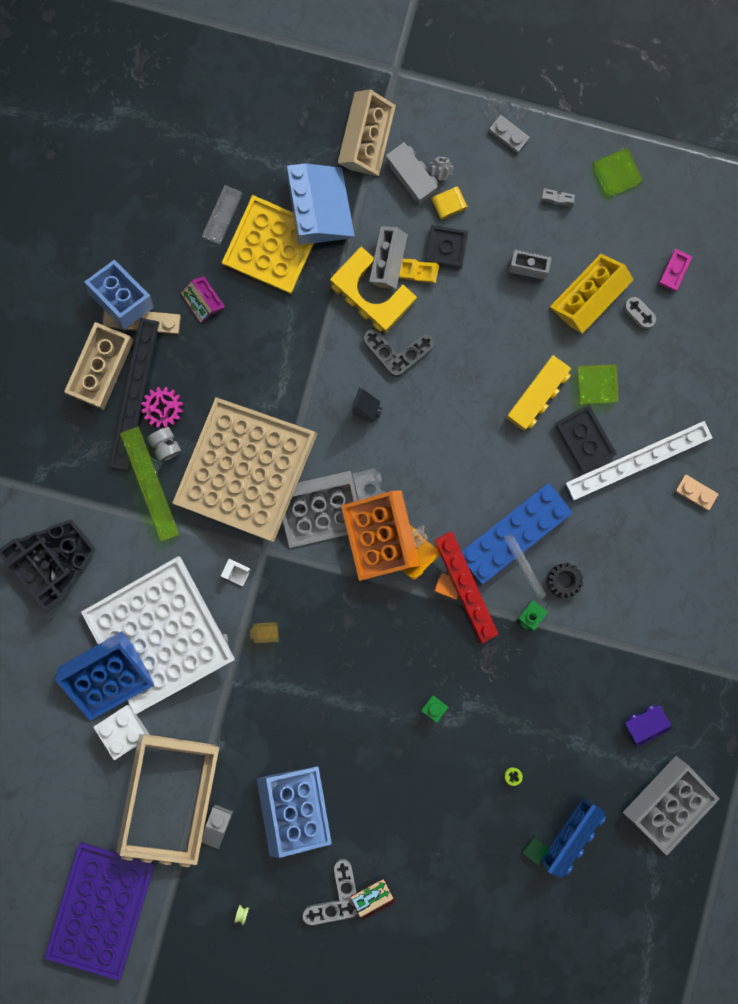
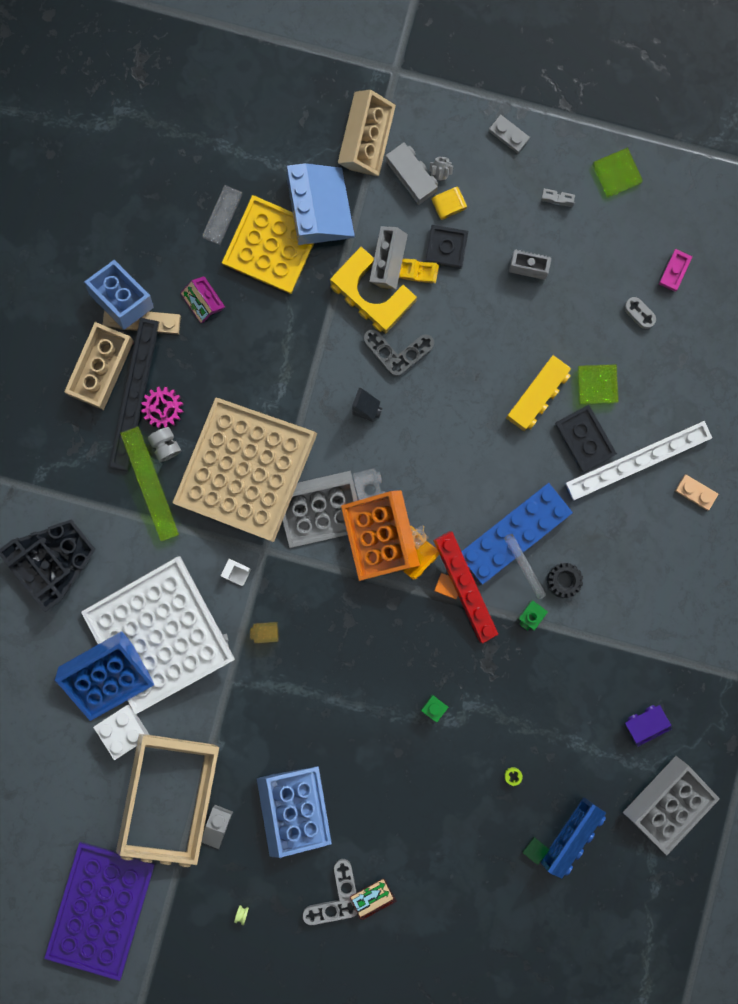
(592, 292): yellow slope -> none

